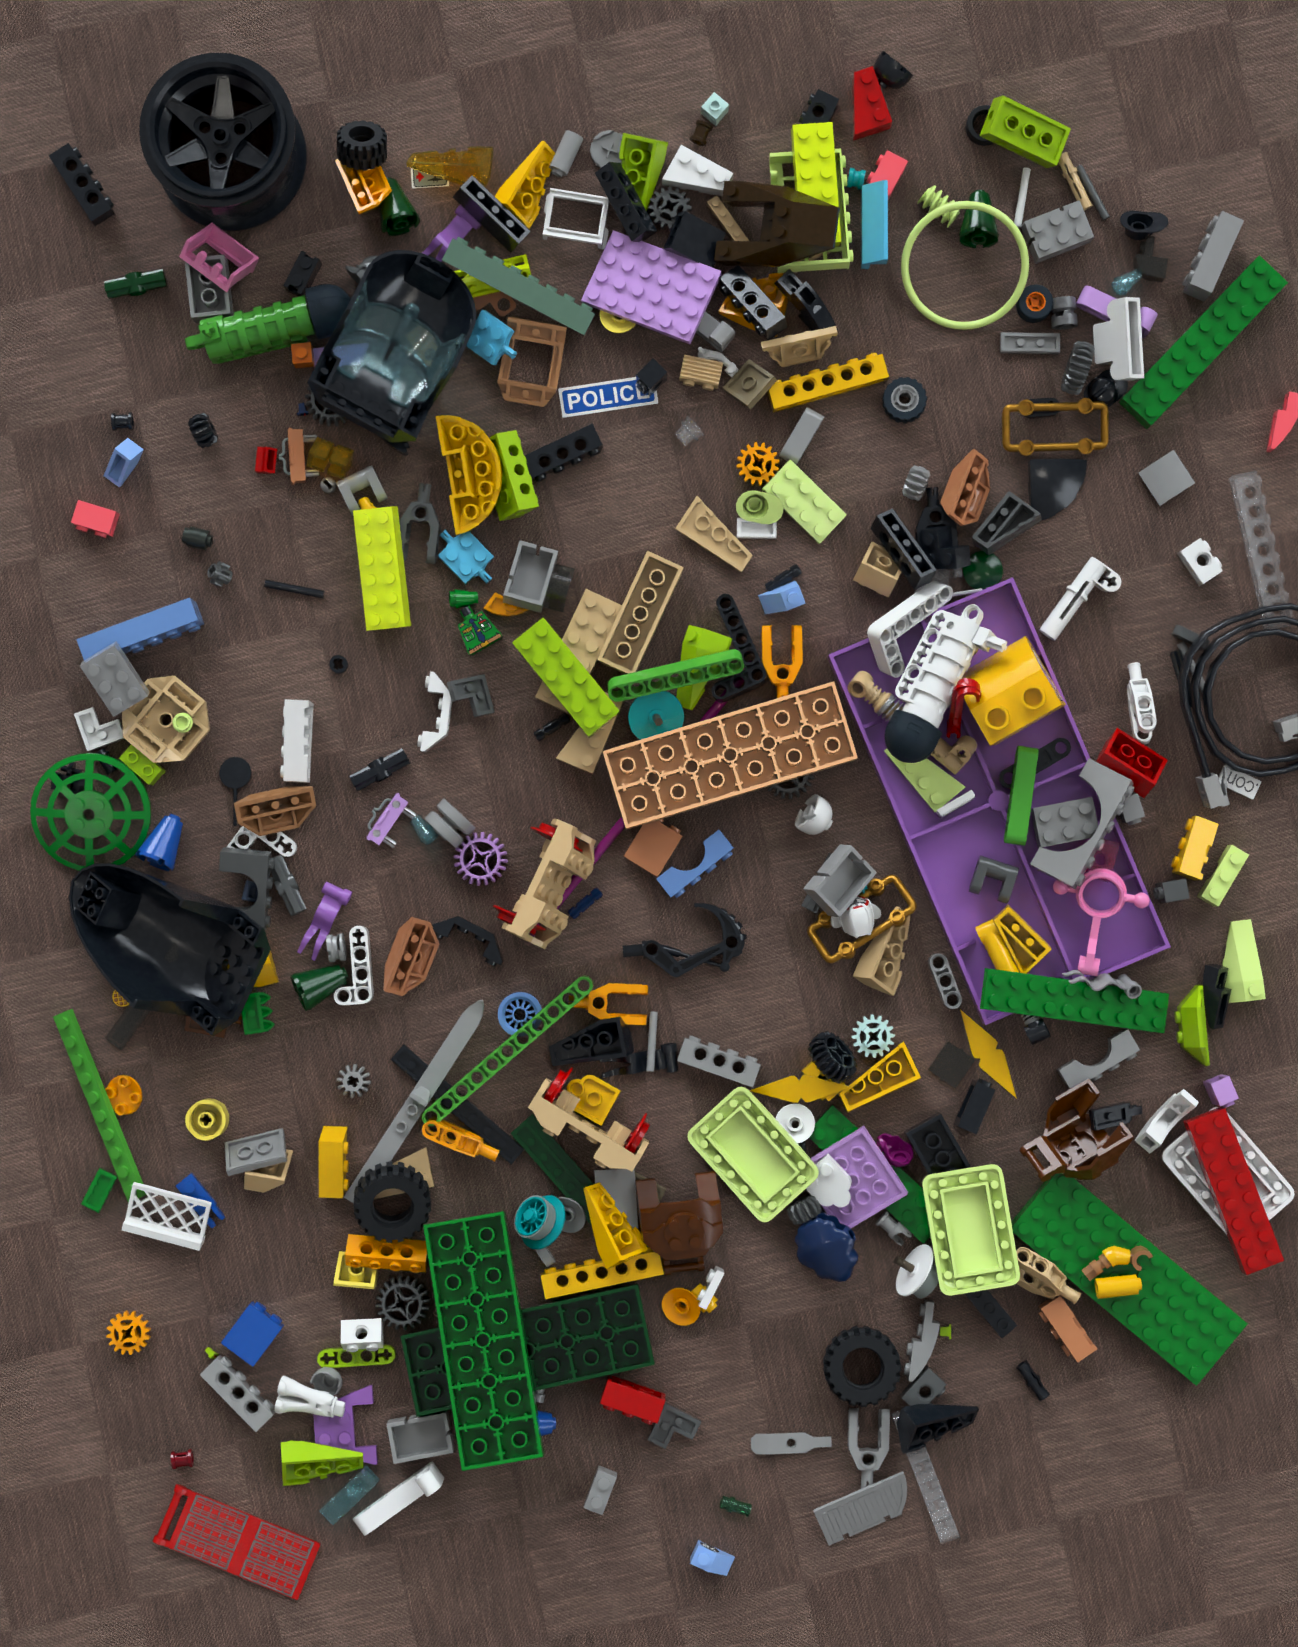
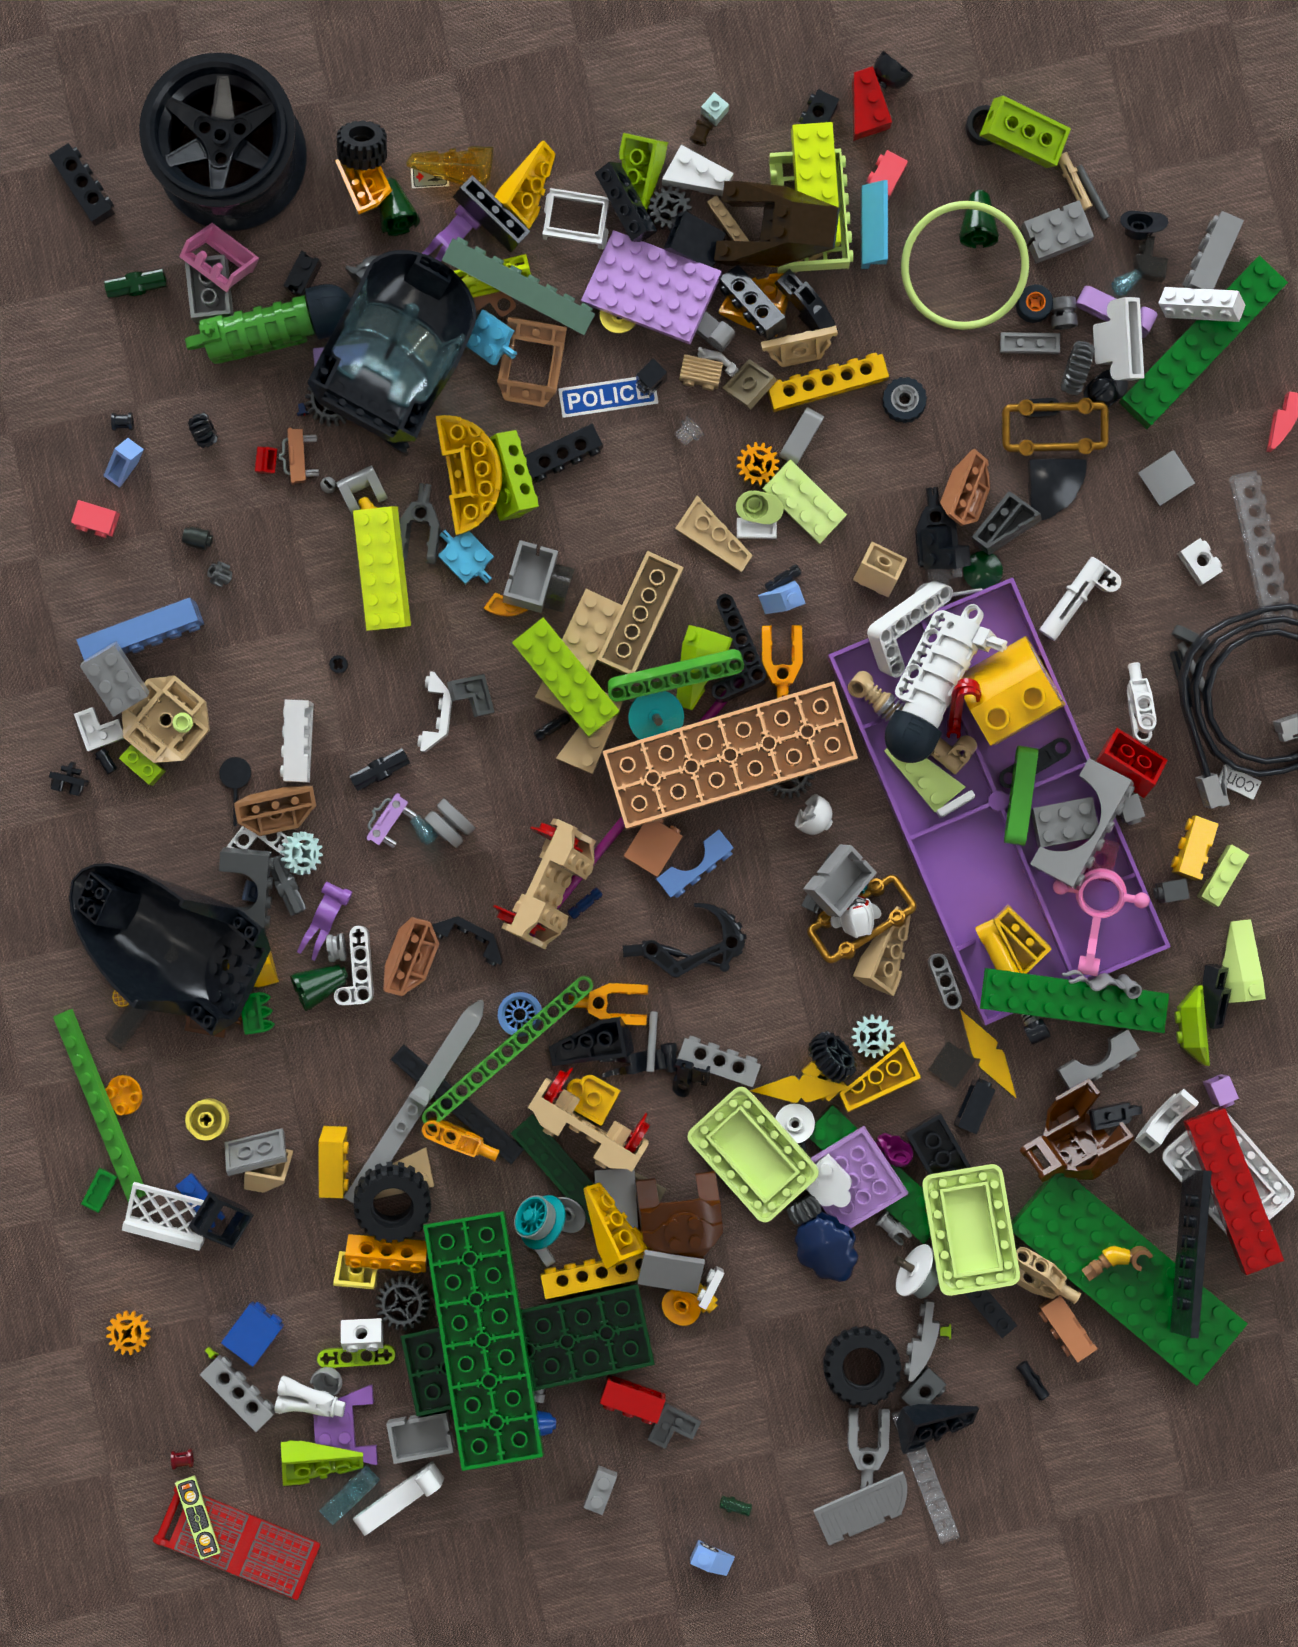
(93, 800): green dish -> none
(162, 844): blue cone -> none
(197, 1517): none -> tile
(209, 1211): none -> black window
(294, 589): black bar -> none
(302, 355): orange brick -> none
(304, 853): none -> light aqua gear
(324, 452): clear yellow piece -> none
(351, 1087): light grey gear -> none
(462, 598): green cone -> none
(477, 631): torso -> none
(495, 850): lavender gear -> none
(565, 153): light grey brick -> none
(606, 148): light grey tile -> none
(671, 1271): none -> light grey tile
(687, 1076): none -> black piece
(777, 1443): light grey piece -> none
(855, 178): teal wheel -> none
(903, 549): black brick -> none
(916, 483): light grey gear -> none
(934, 201): yellowish green piece -> none
(995, 870): dark grey connector -> none
(1022, 197): white bar -> none
(1117, 1286): yellow brick -> none
(1190, 1253): none -> black plate
(1202, 304): none -> white brick

